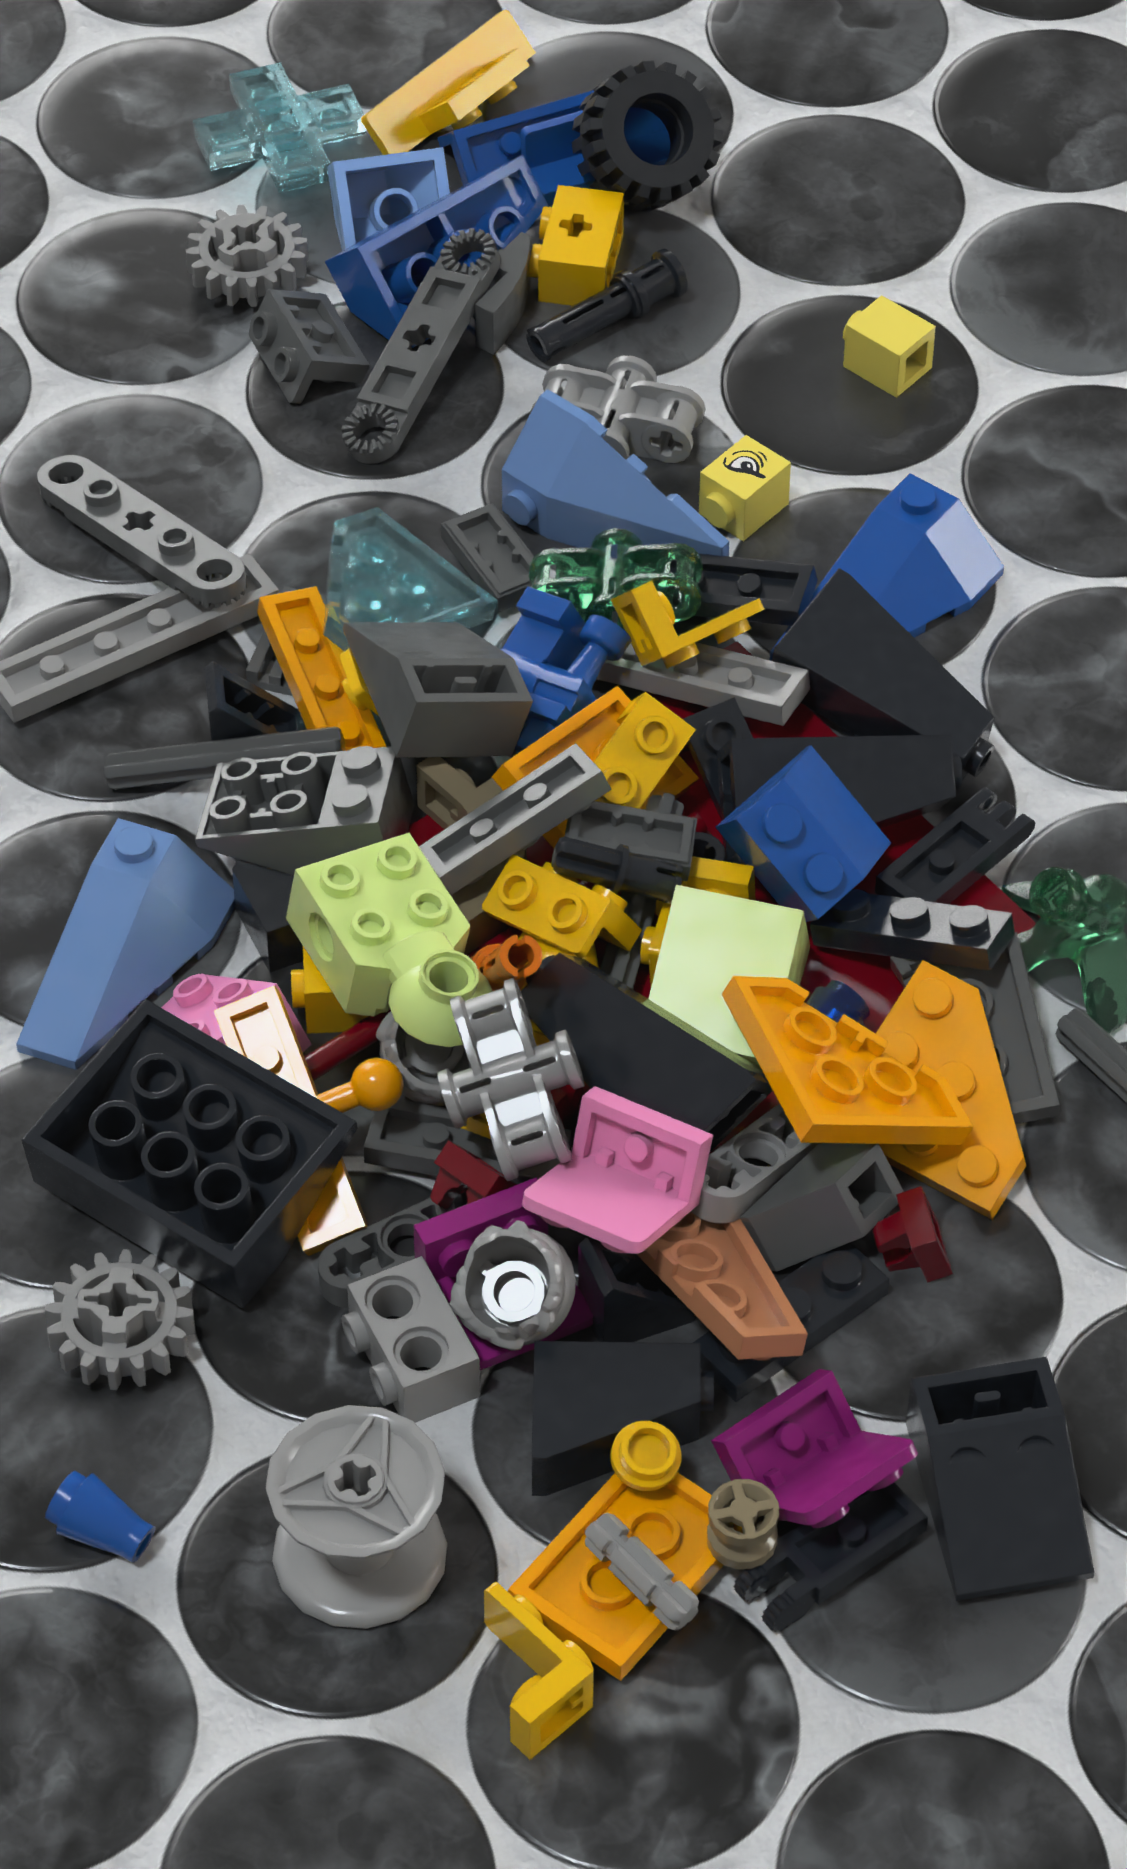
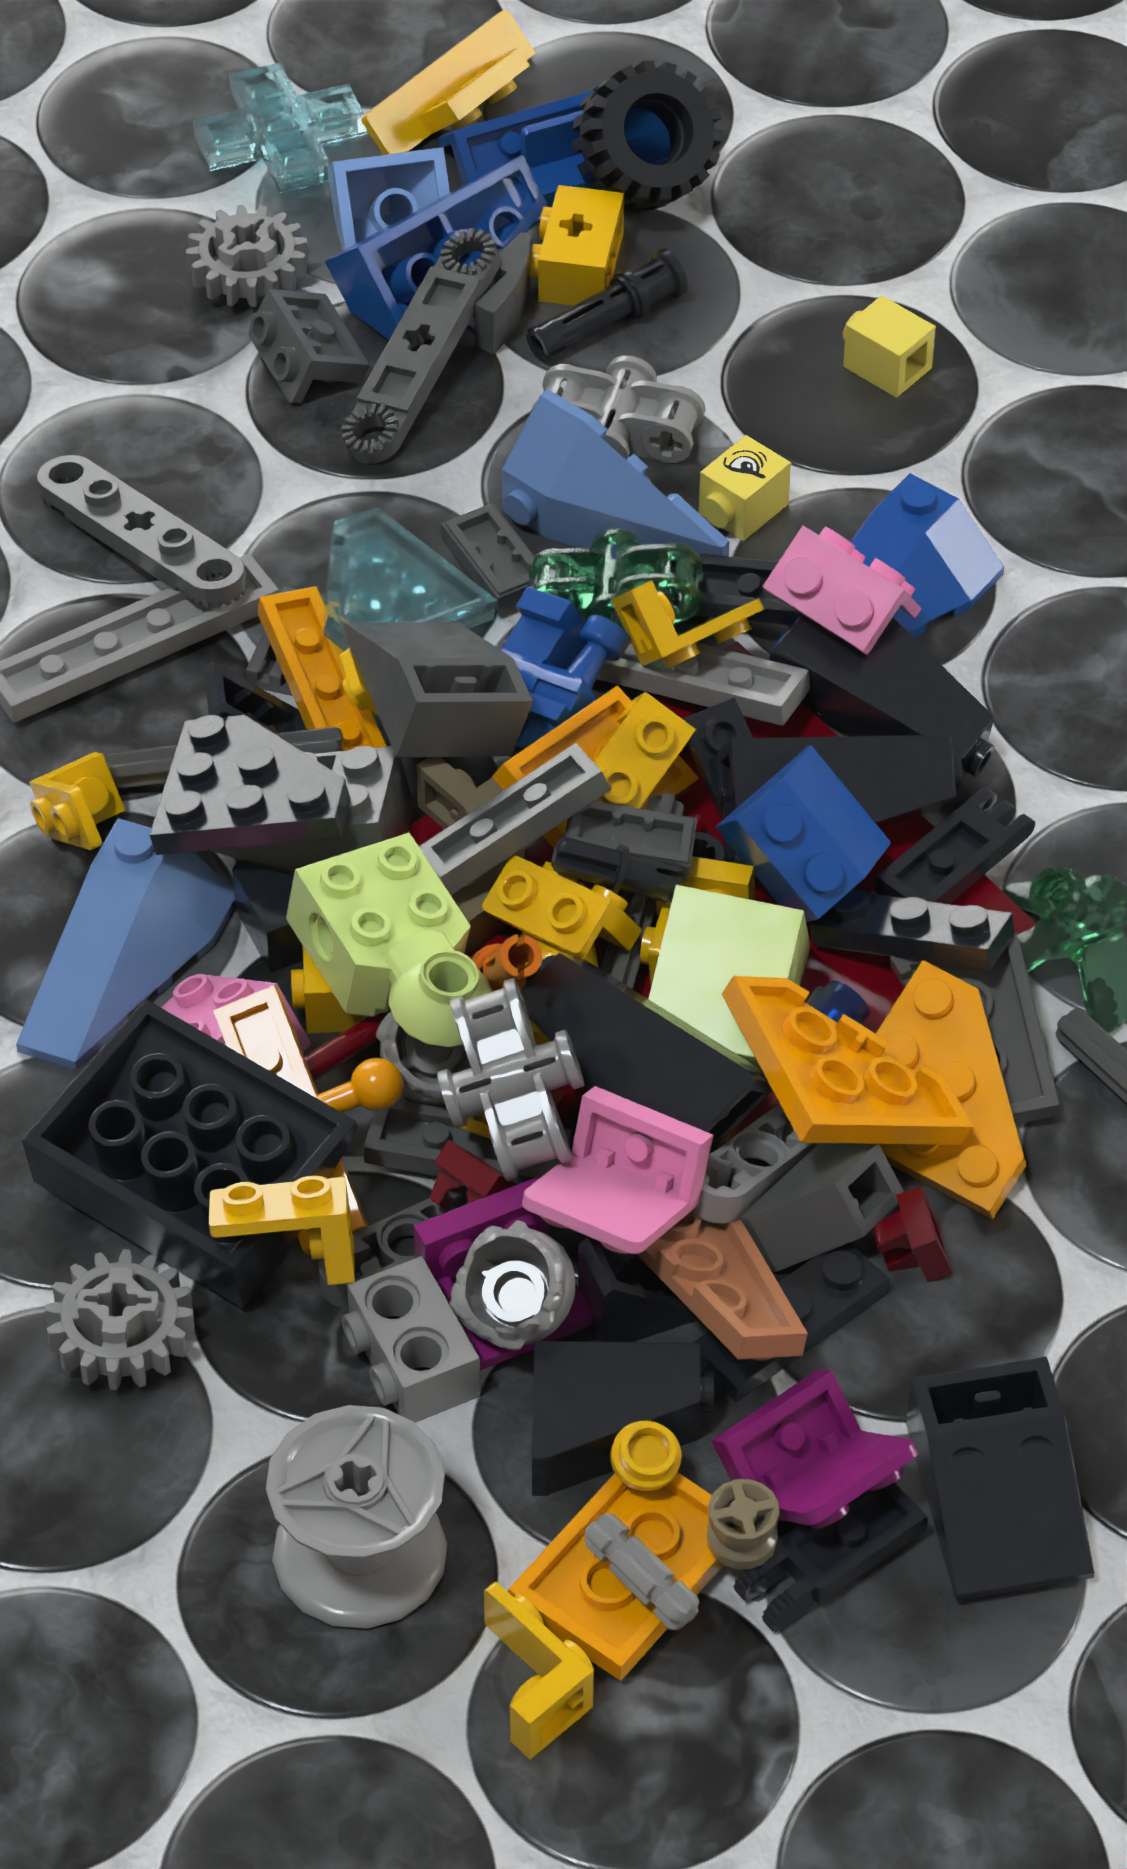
(75, 800): none -> yellow bracket
(98, 1517): blue cone -> none
(244, 789): none -> plate
(303, 1204): none -> yellow bracket
(835, 589): none -> bright pink bracket

